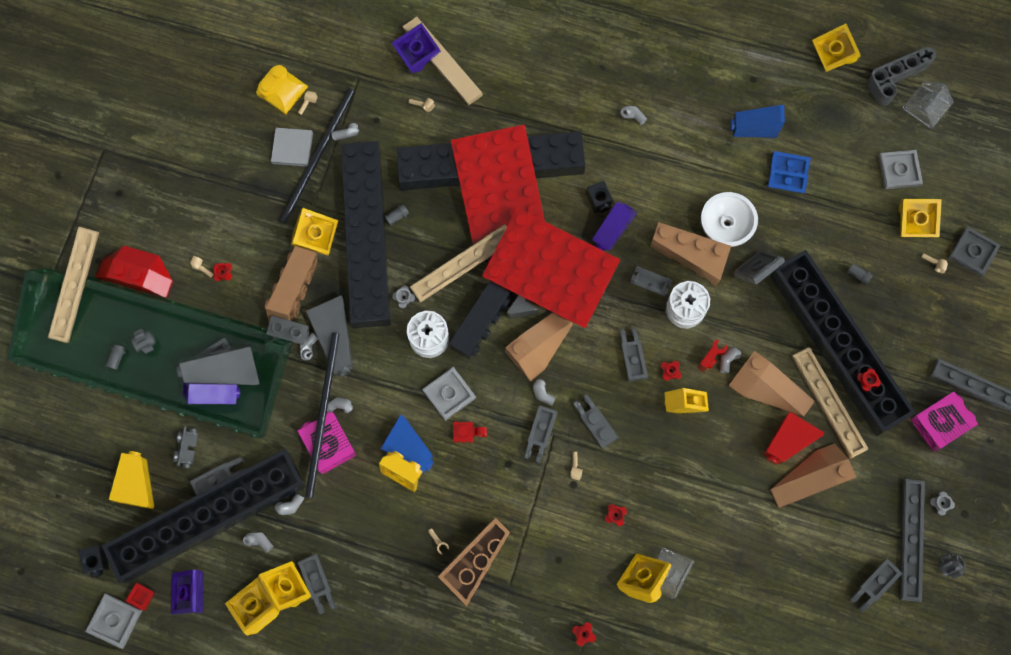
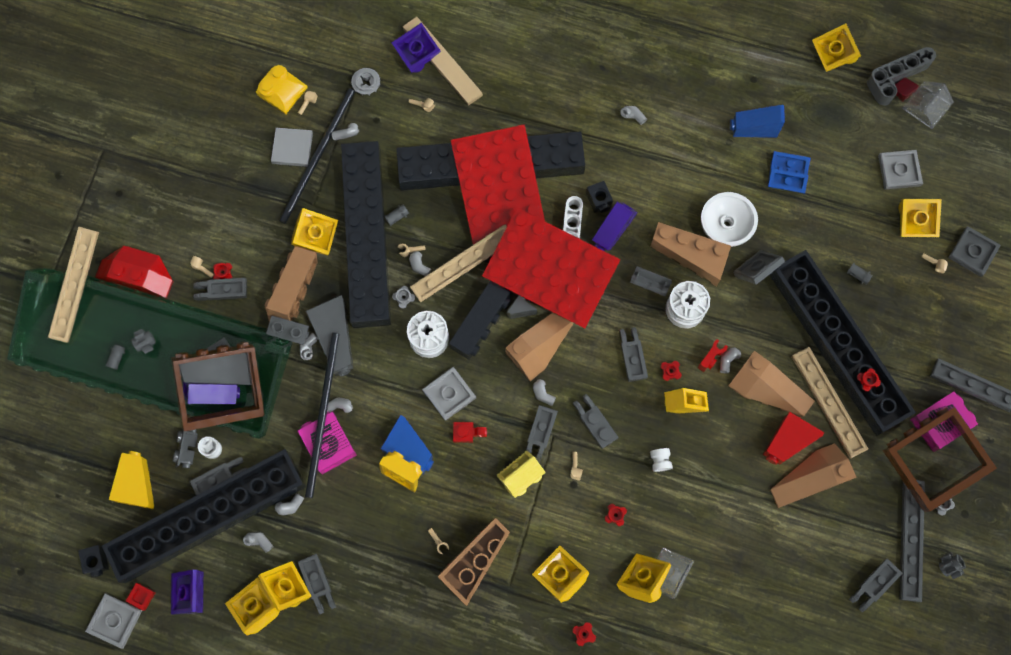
(208, 444): none -> white wheel
(222, 289): none -> dark grey hinge
(223, 416): none -> reddish brown window
(365, 74): none -> light grey gear
(409, 249): none -> tan hand
(416, 264): none -> light grey arm
(521, 474): none -> light yellow brick
(561, 574): none -> yellow slope
(573, 216): none -> white beam
(661, 460): none -> white wheel
(905, 89): none -> dark red slope
(929, 504): none -> reddish brown window

